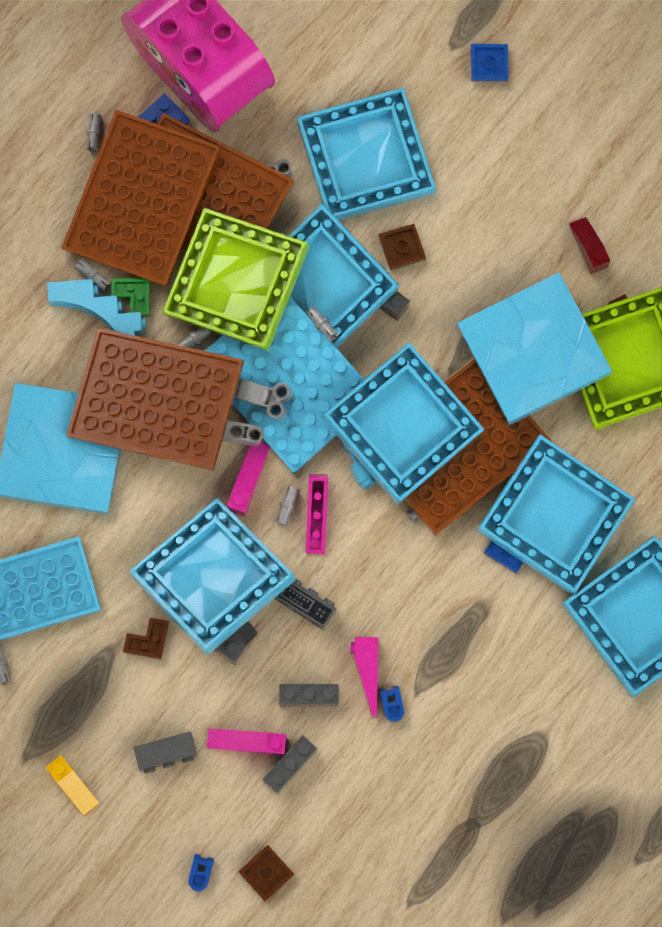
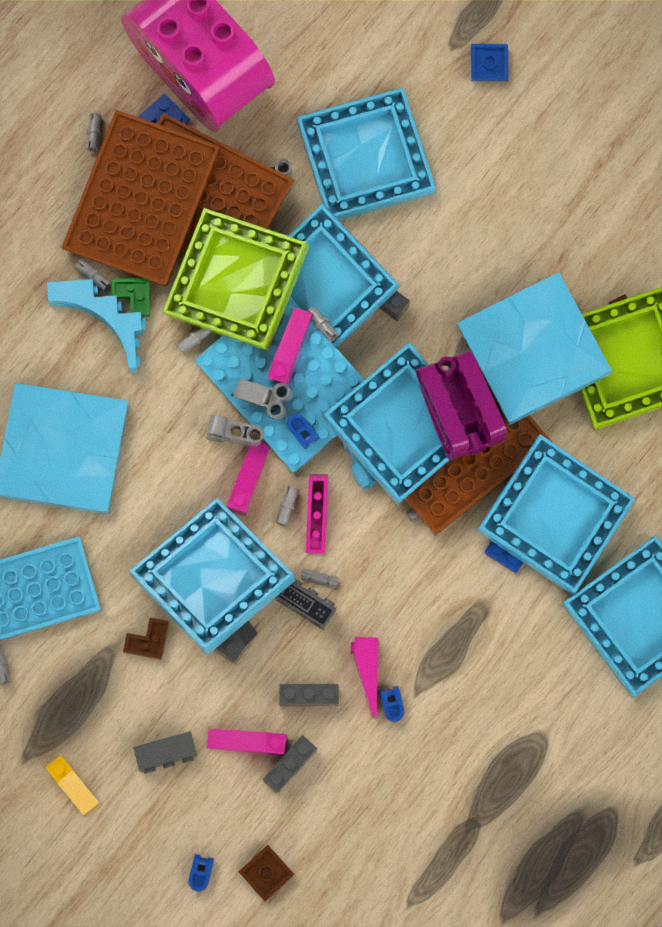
(155, 398): dark orange plate -> none
(290, 347): none -> dark pink slope
(297, 425): none -> blue plate
(319, 578): none -> light grey axle
(402, 247): reddish brown plate -> none
(461, 405): none -> magenta panel
(590, 245): dark red slope -> none

